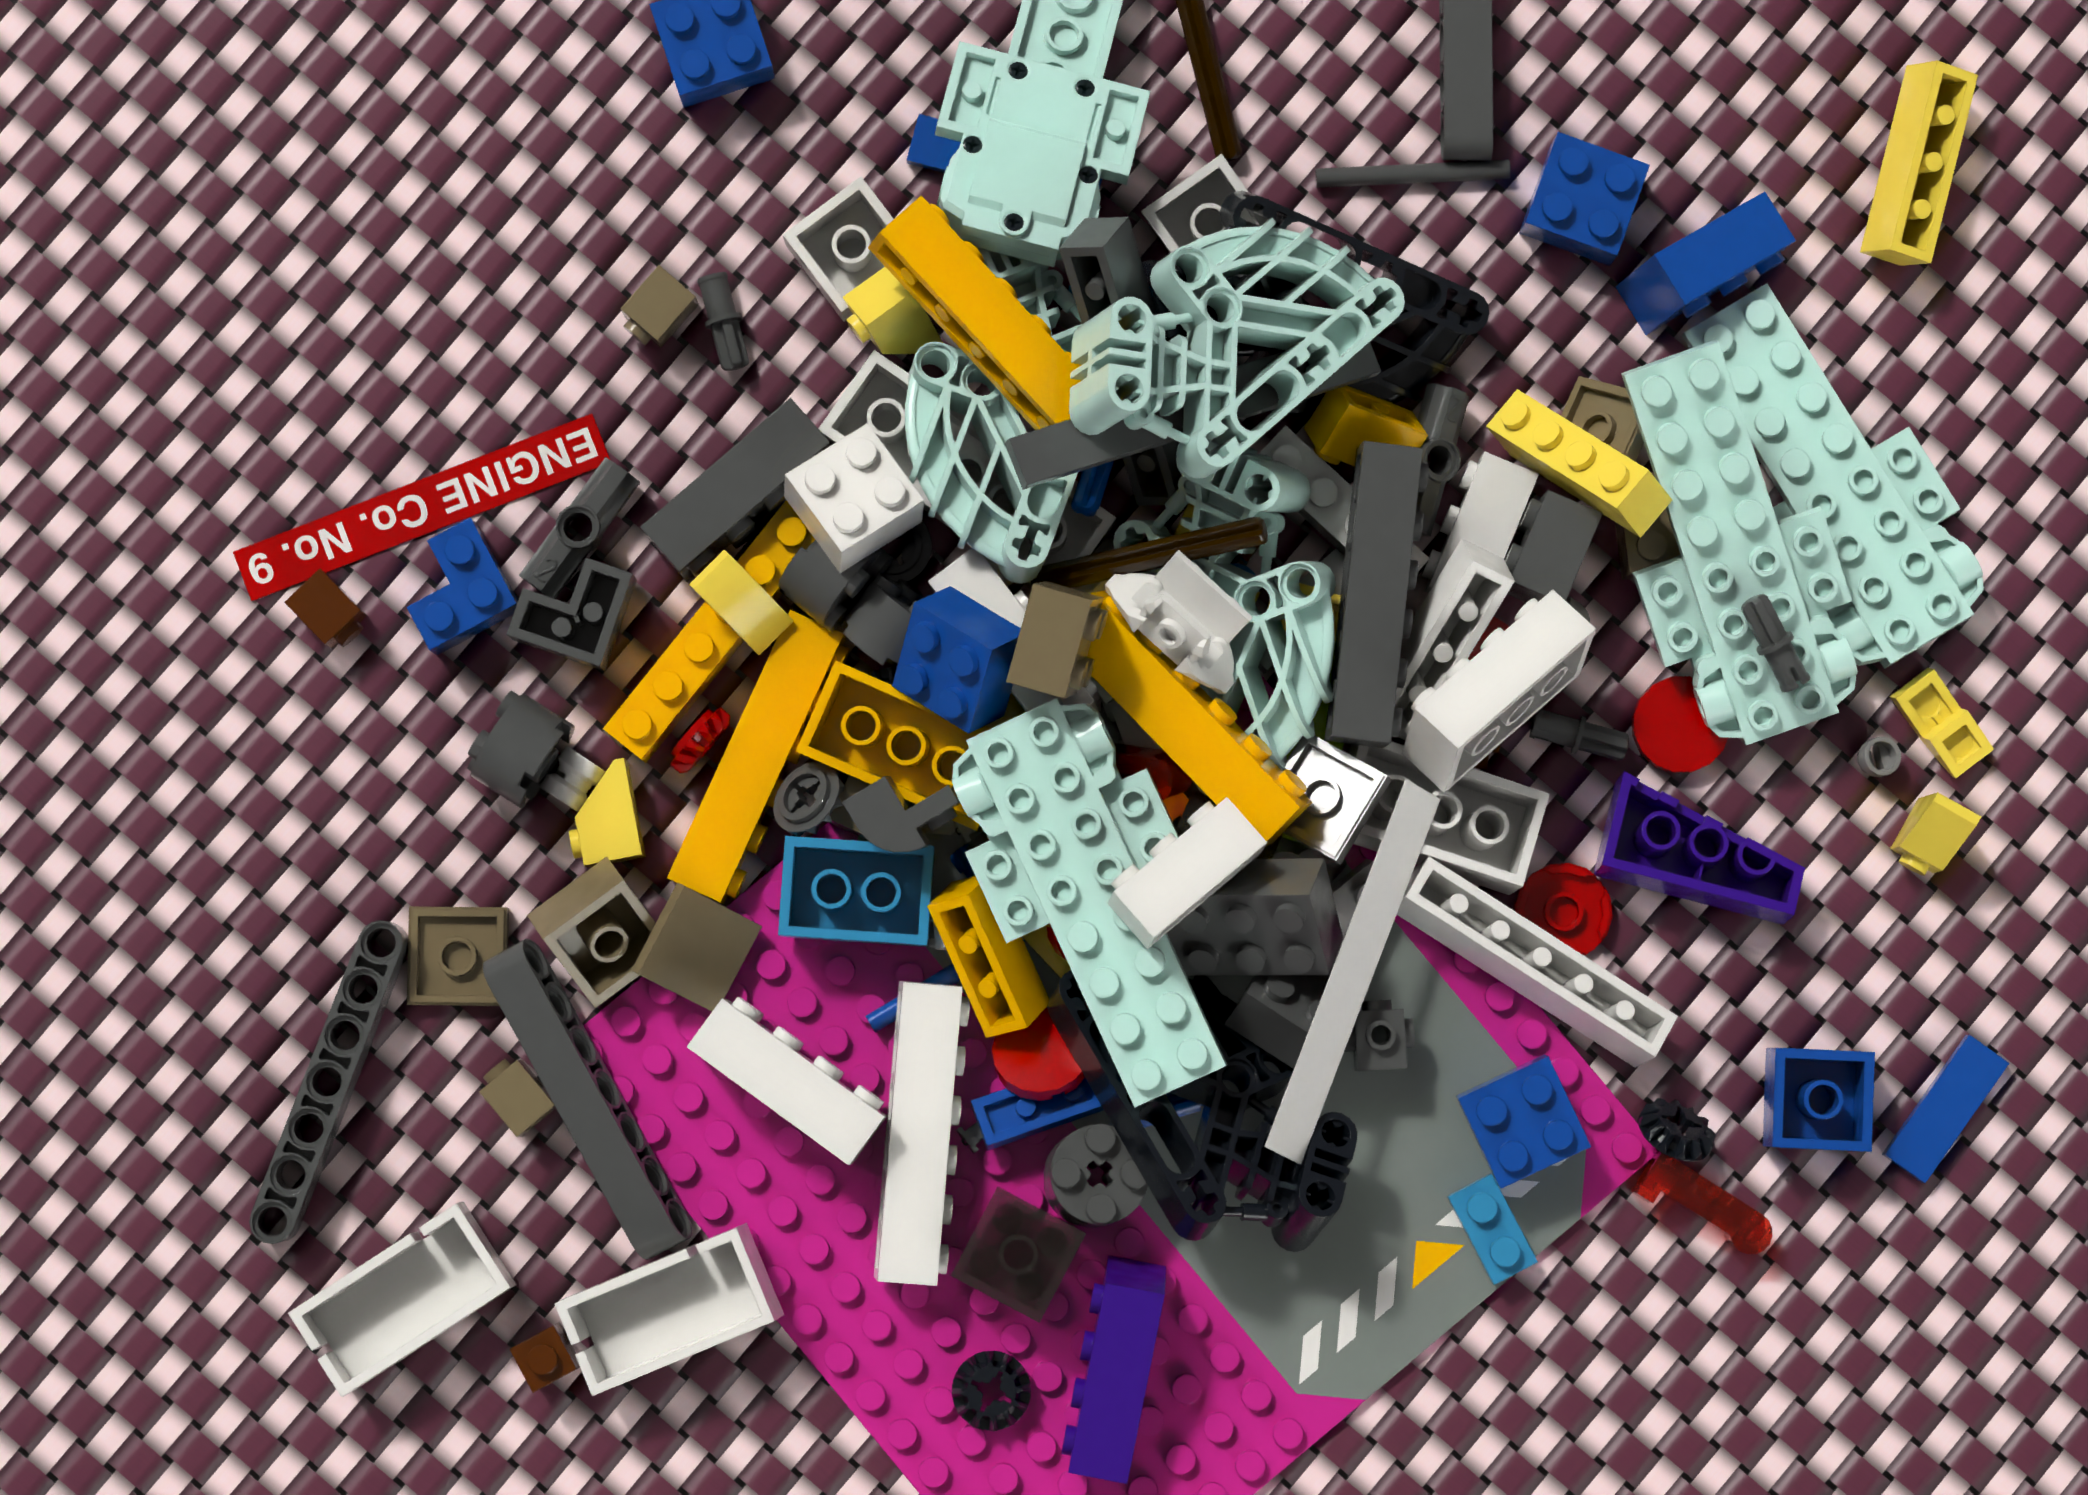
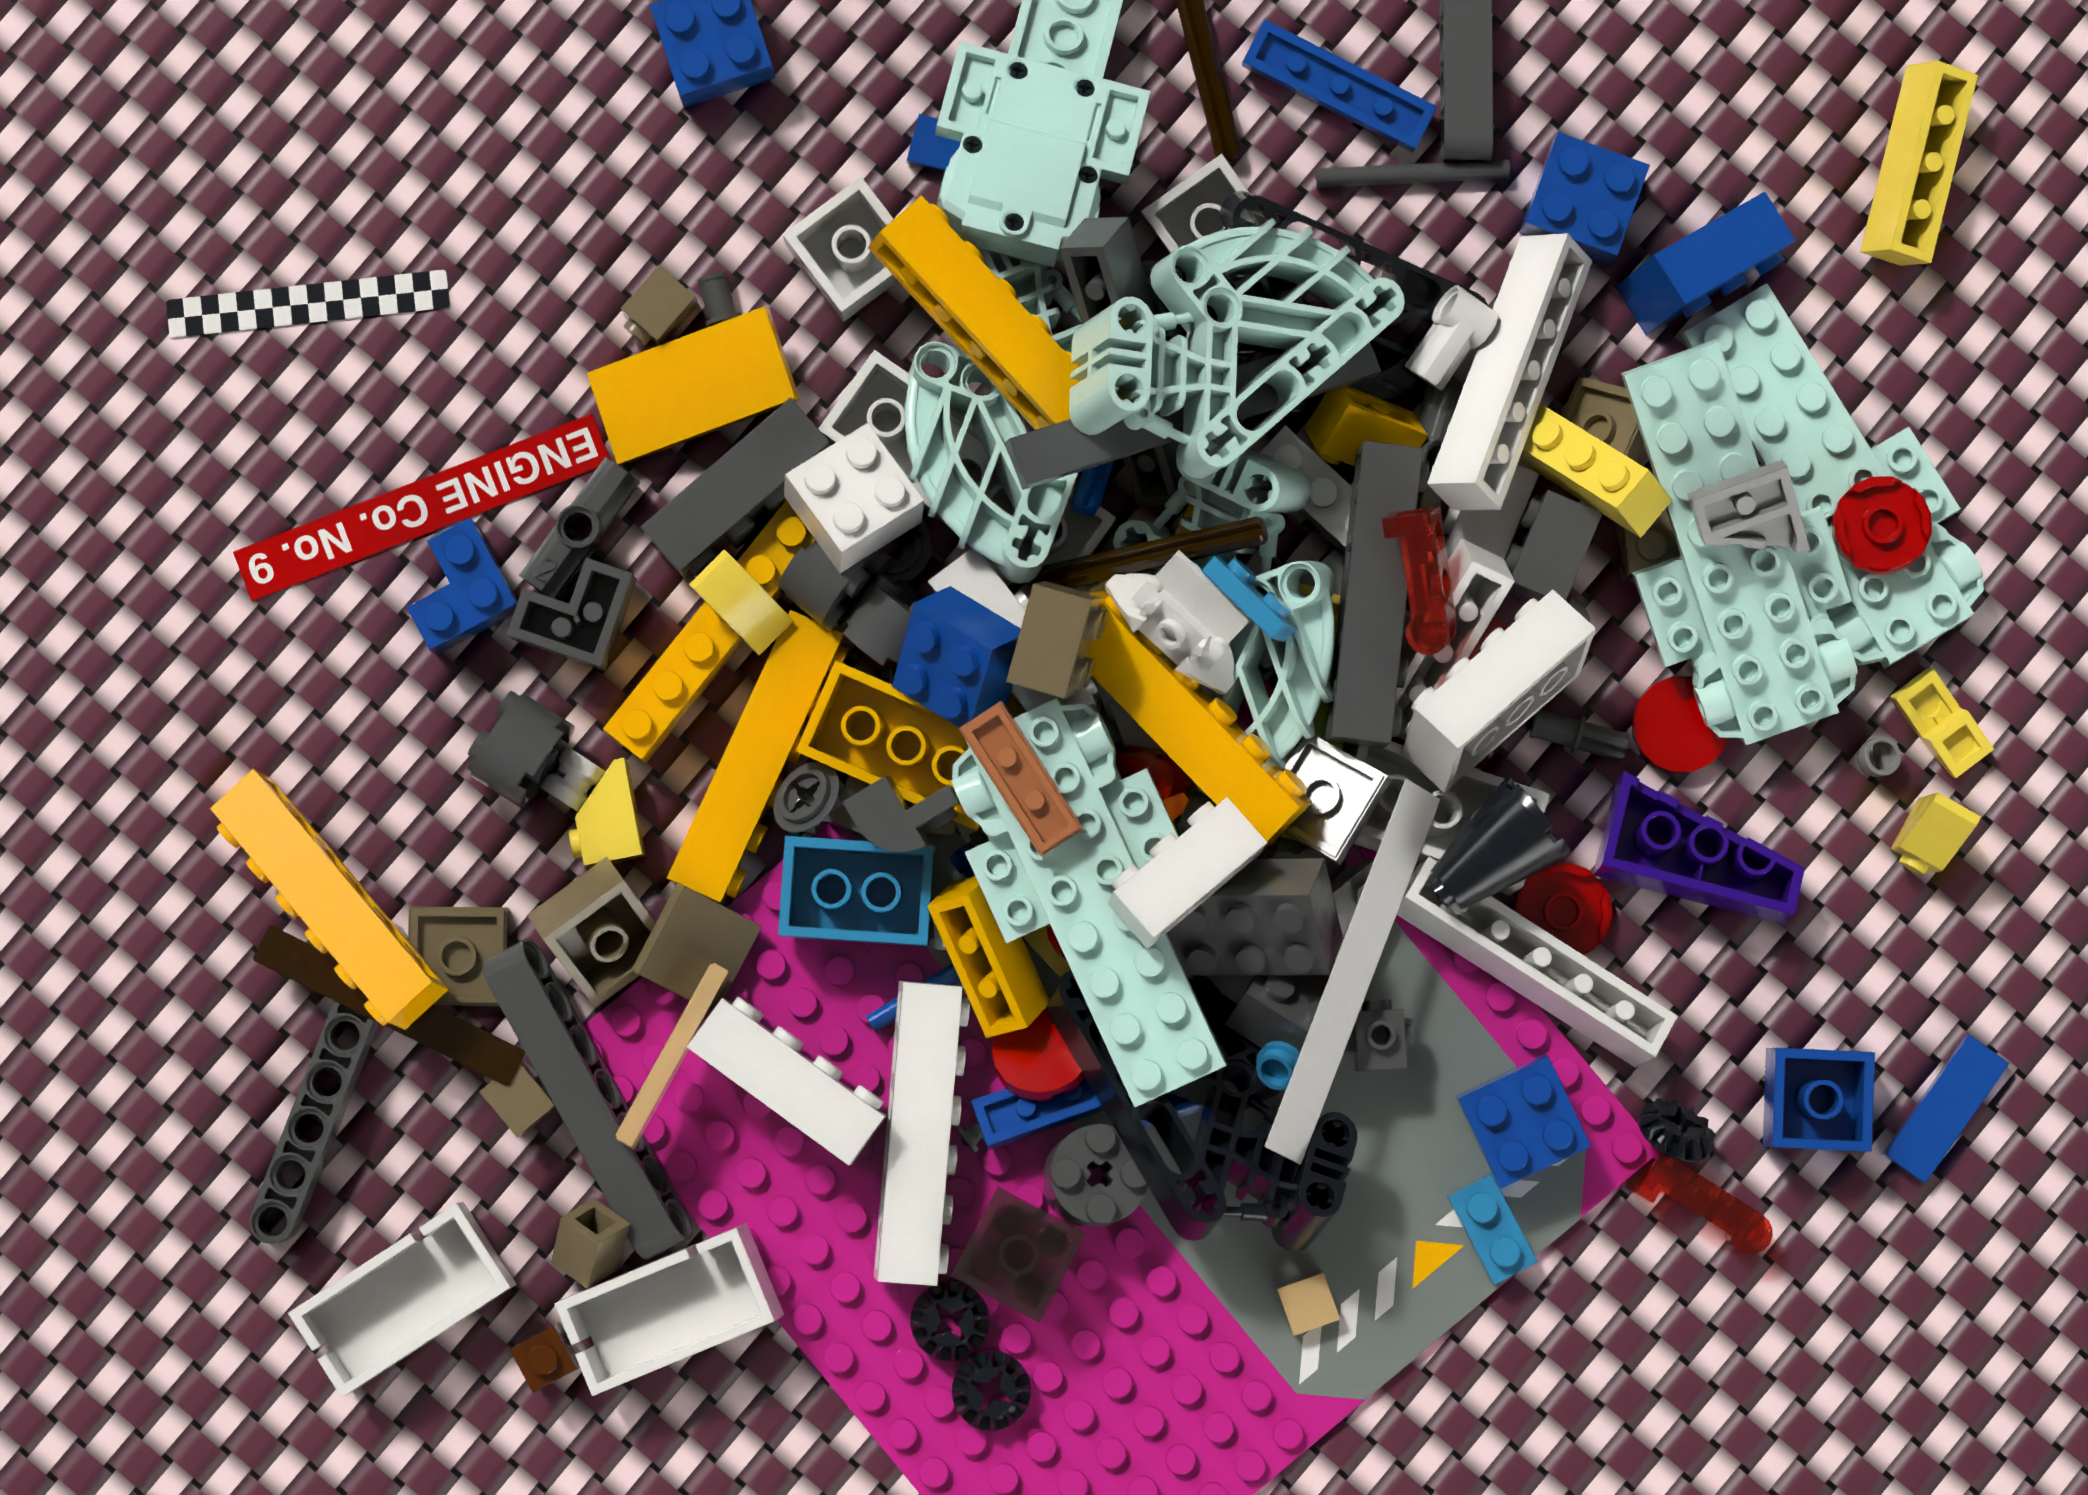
(307, 303): none -> sticker
(327, 610): reddish brown brick -> none
(328, 900): none -> yellow brick
(433, 1028): none -> dark brown sticker
(590, 1243): none -> dark tan brick
(672, 1056): none -> tan tile
(693, 386): none -> yellow tile
(699, 739): red gear -> none
(888, 315): light yellow slope -> none
(925, 1318): none -> black gear
(1021, 778): none -> nougat tile
(1117, 1369): dark purple wedge -> none
(1236, 582): none -> dark azure plate
(1276, 1064): none -> dark azure plate
(1308, 1303): none -> tan tile
(1339, 86): none -> blue plate
(1426, 577): none -> clear red leg
(1458, 326): none -> white piece
(1497, 849): none -> black cone
(1510, 373): none -> white brick
(1751, 510): none -> light grey wing
(1774, 642): dark grey axle -> none
(1881, 525): none -> red tile

